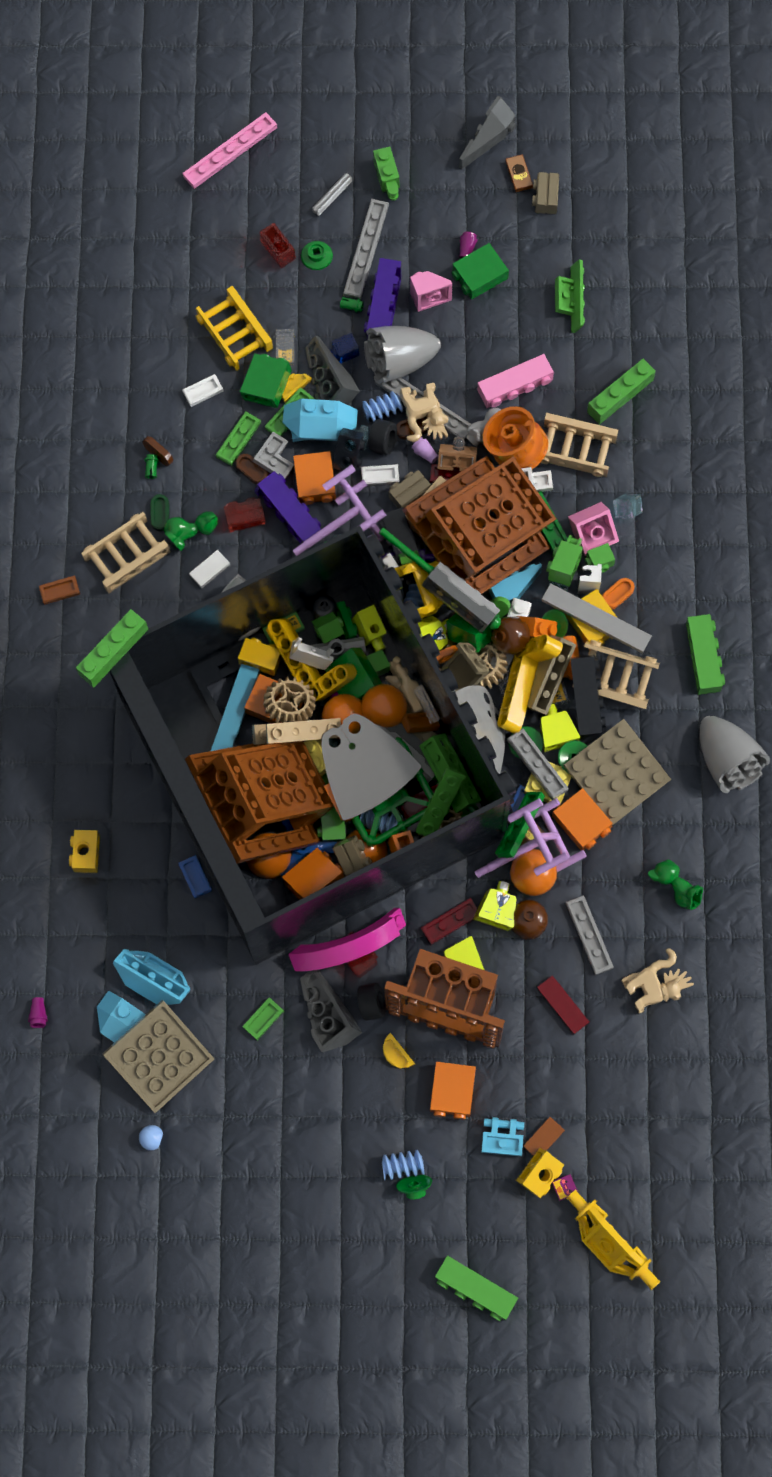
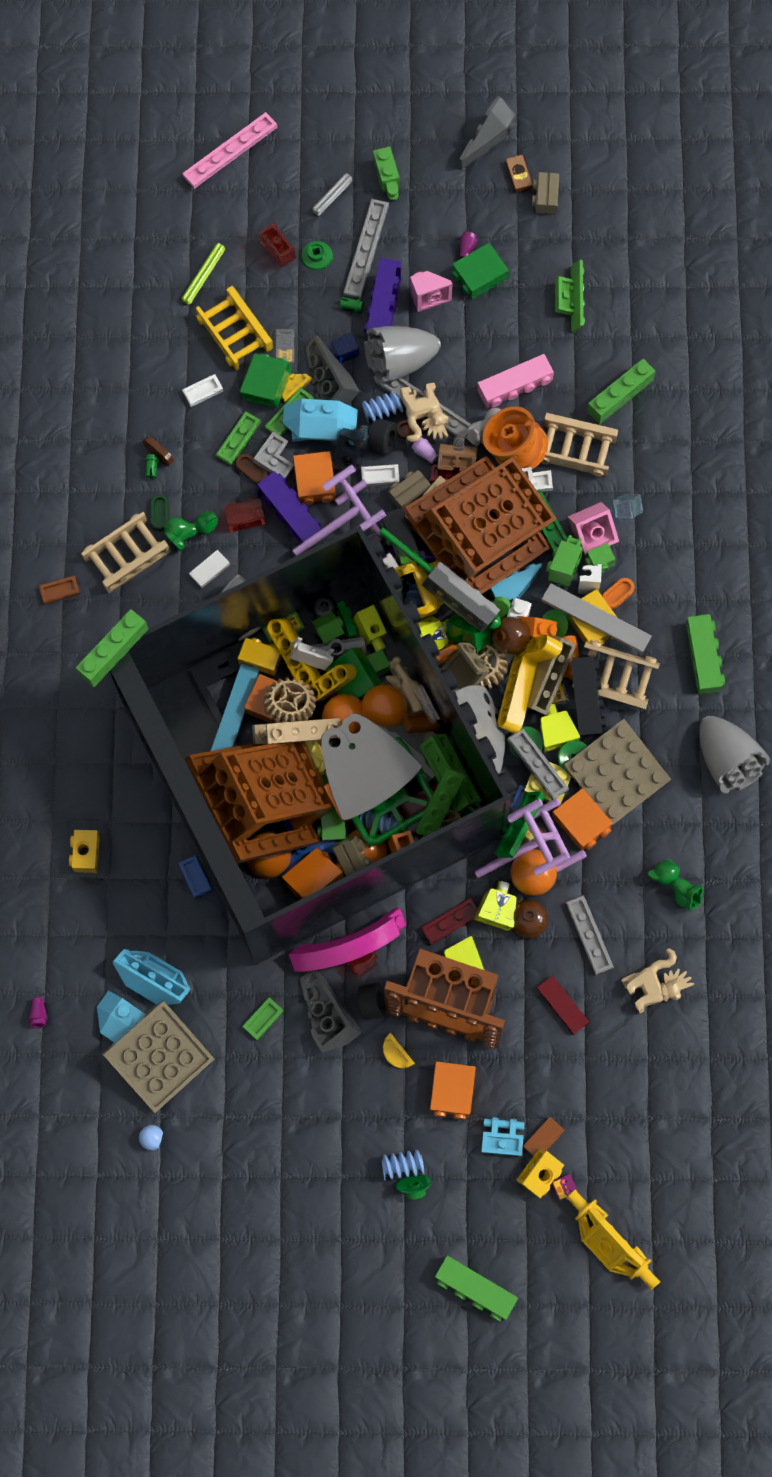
(203, 273): none -> lime axle

